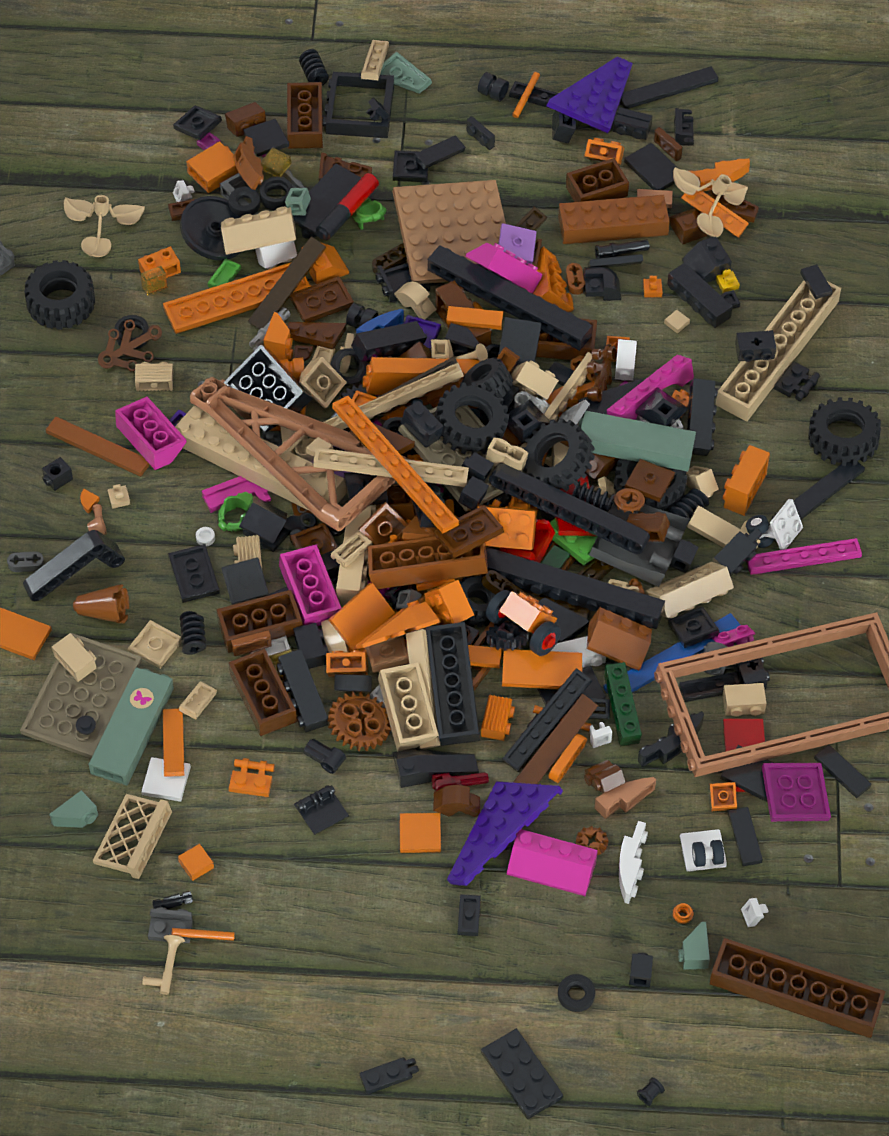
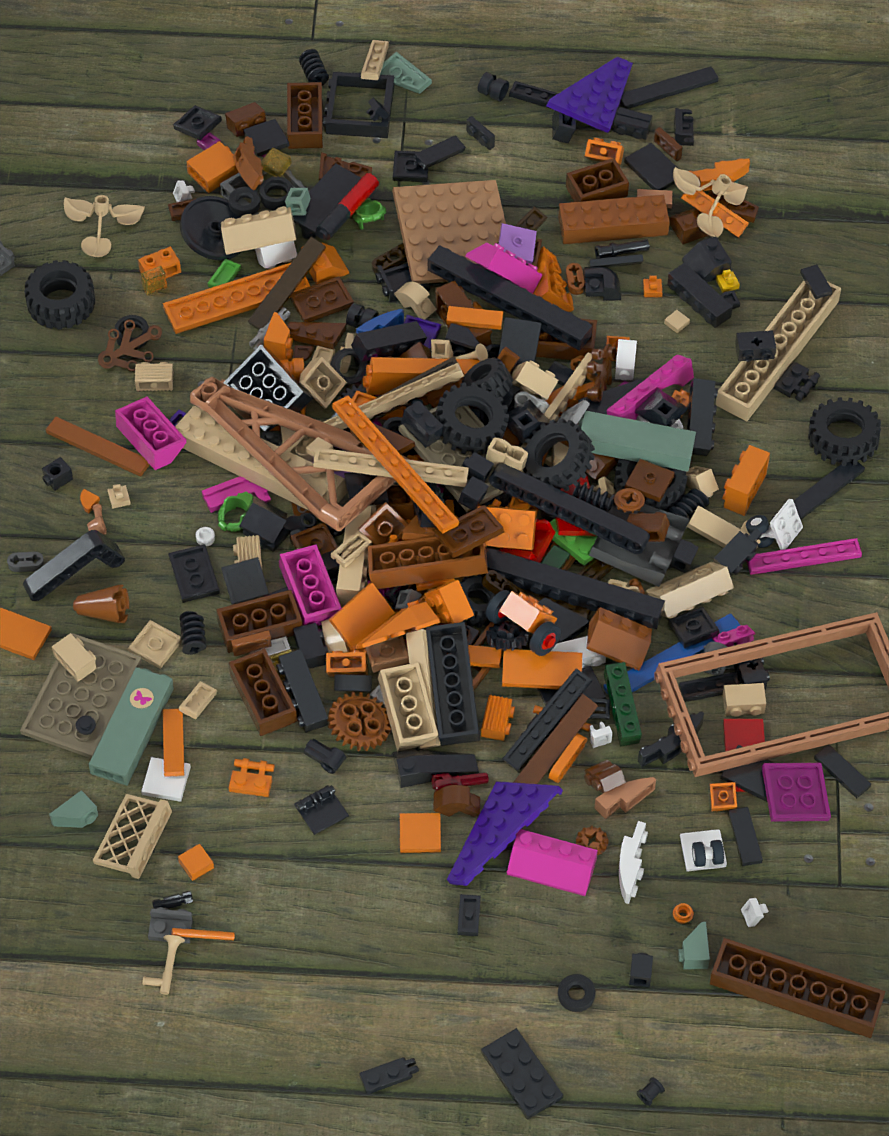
(526, 94): orange bar -> none

